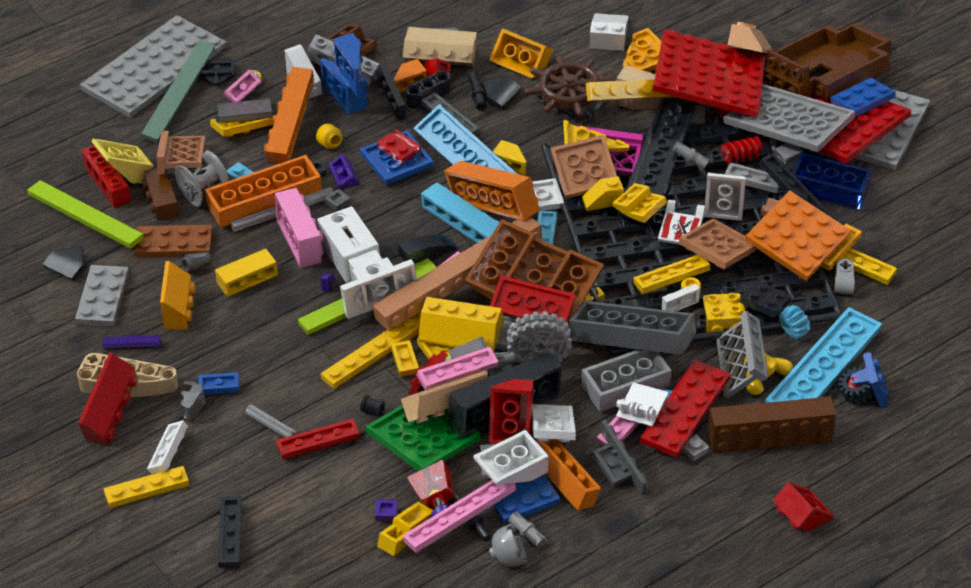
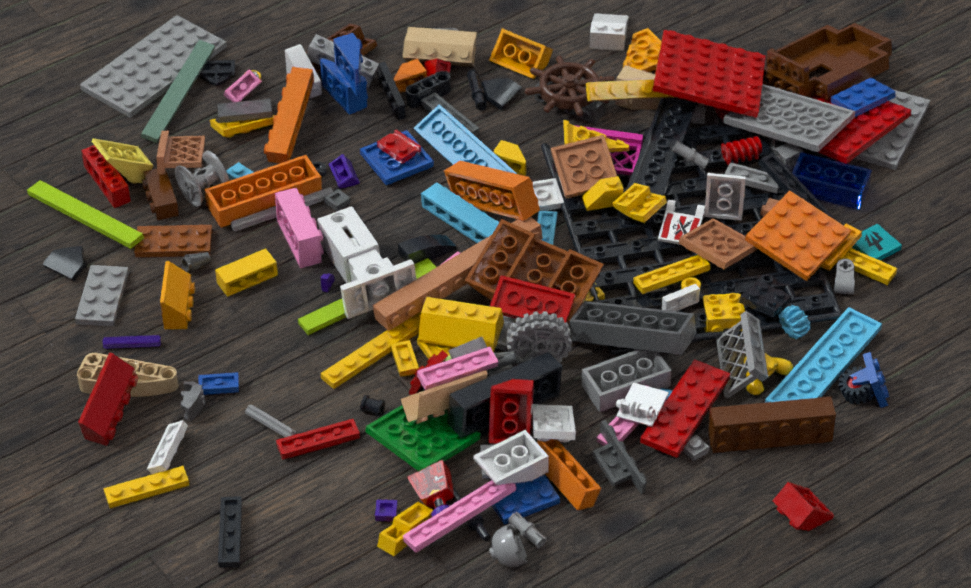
(329, 136): yellow head -> none
(748, 37): light nougat slope -> none
(877, 243): none -> teal tile

